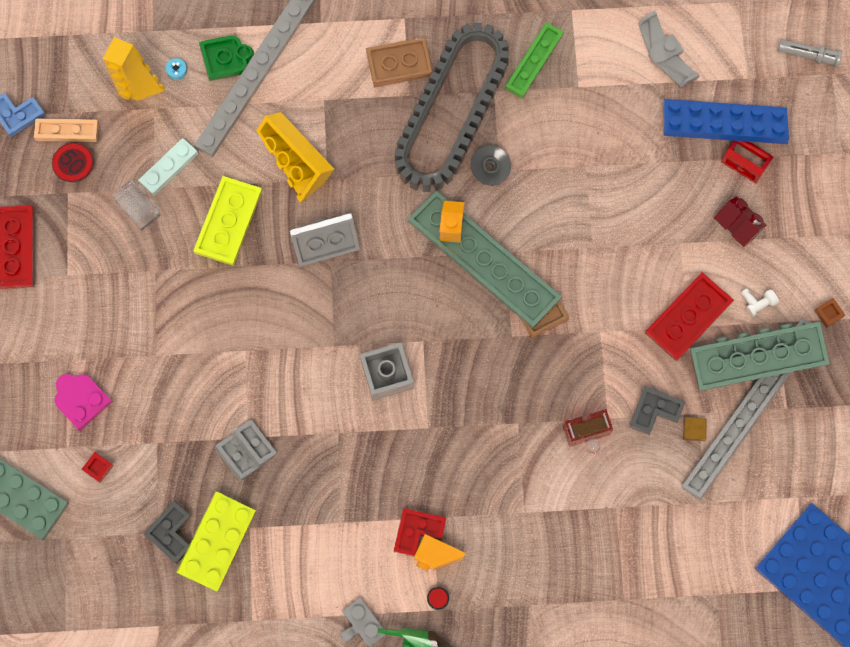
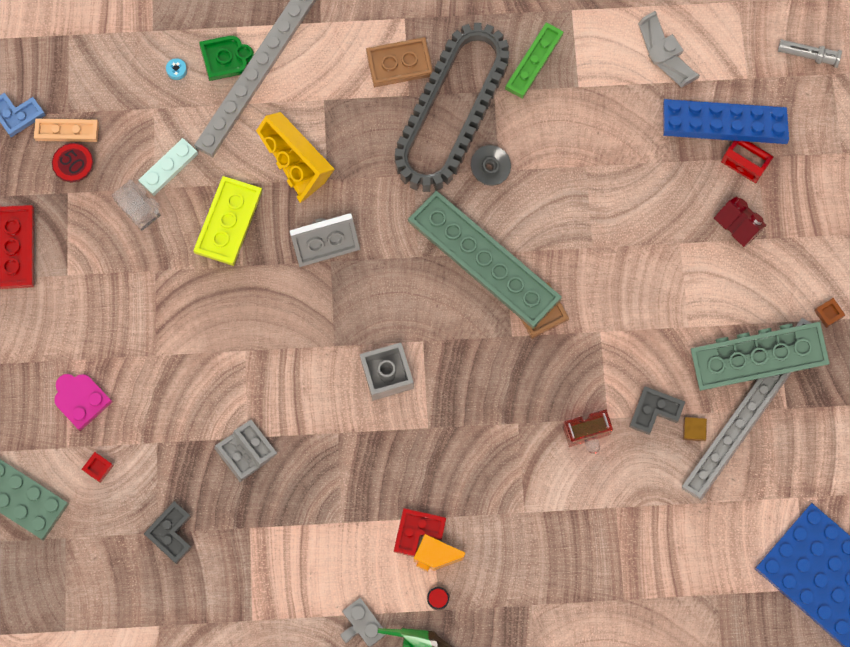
(129, 72): yellow wedge -> none
(216, 541): neon yellow plate -> none
(451, 221): light orange slope -> none
(689, 316): red plate -> none
(754, 306): white piece -> none

